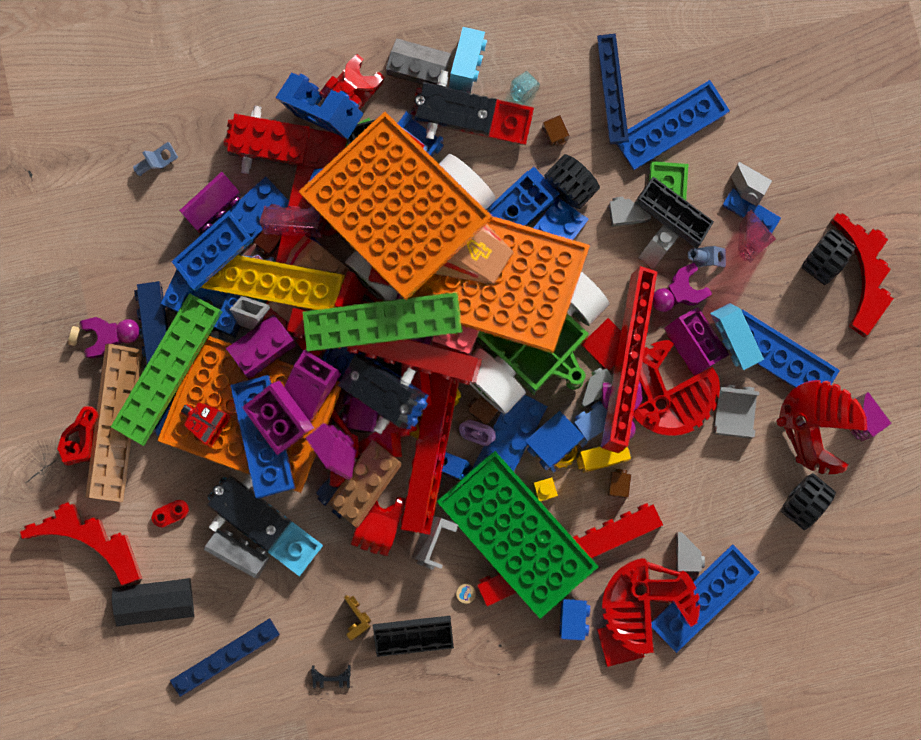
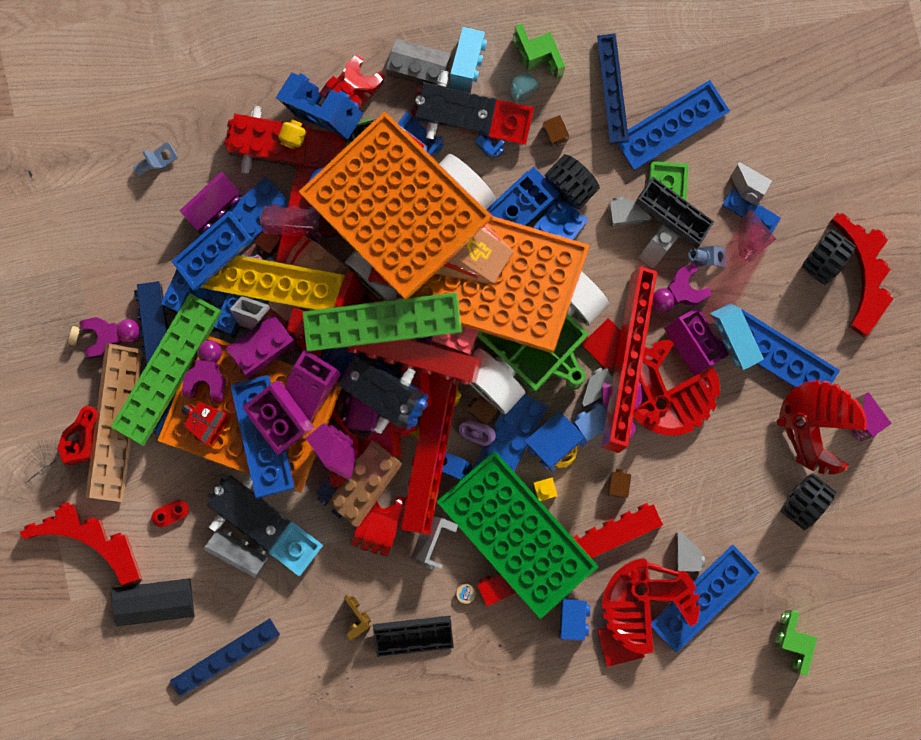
(207, 371): none -> magenta piece
(292, 134): none -> yellow head
(317, 676): black piece -> none
(486, 146): none -> blue bracket
(538, 51): none -> bright green bracket
(600, 458): yellow window -> none
(736, 412): light grey panel -> none
(795, 642): none -> bright green bracket

